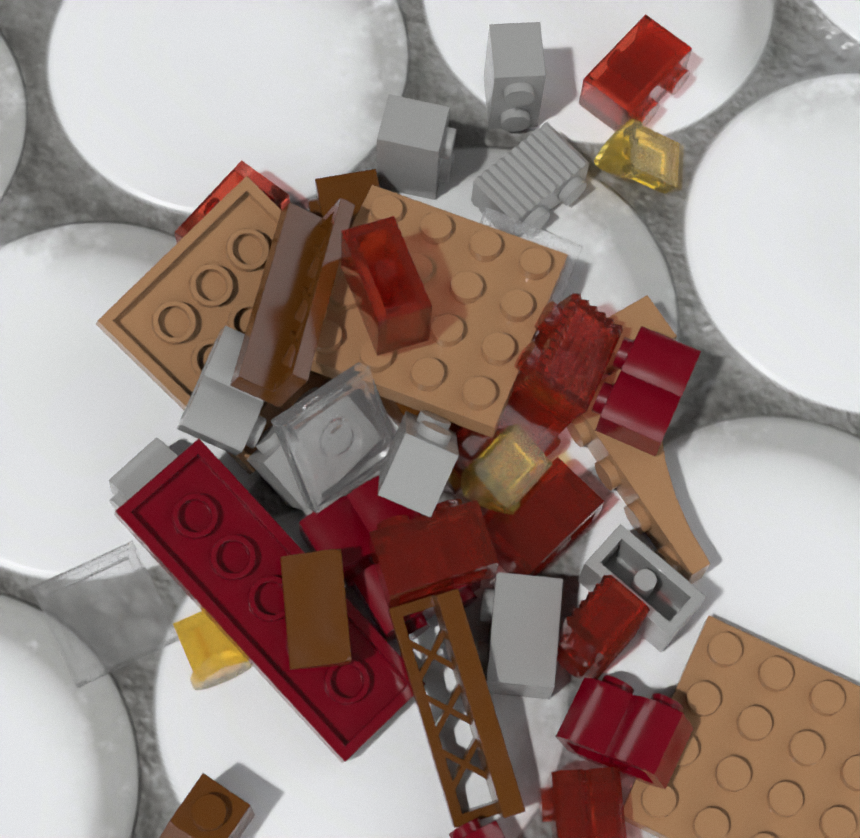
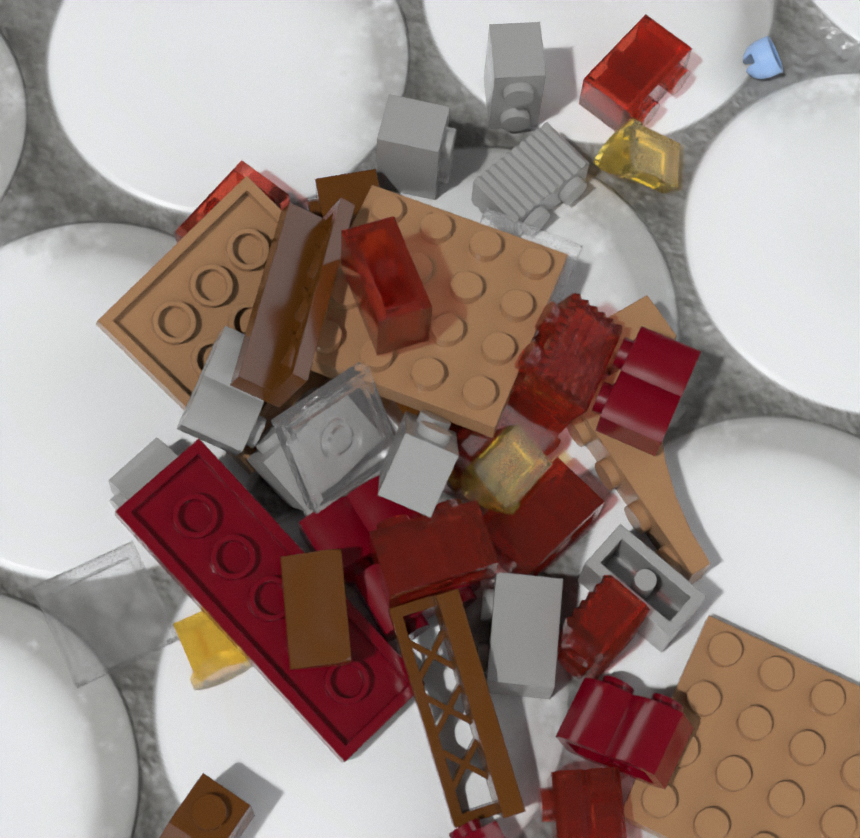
(764, 59): none -> light blue hinge

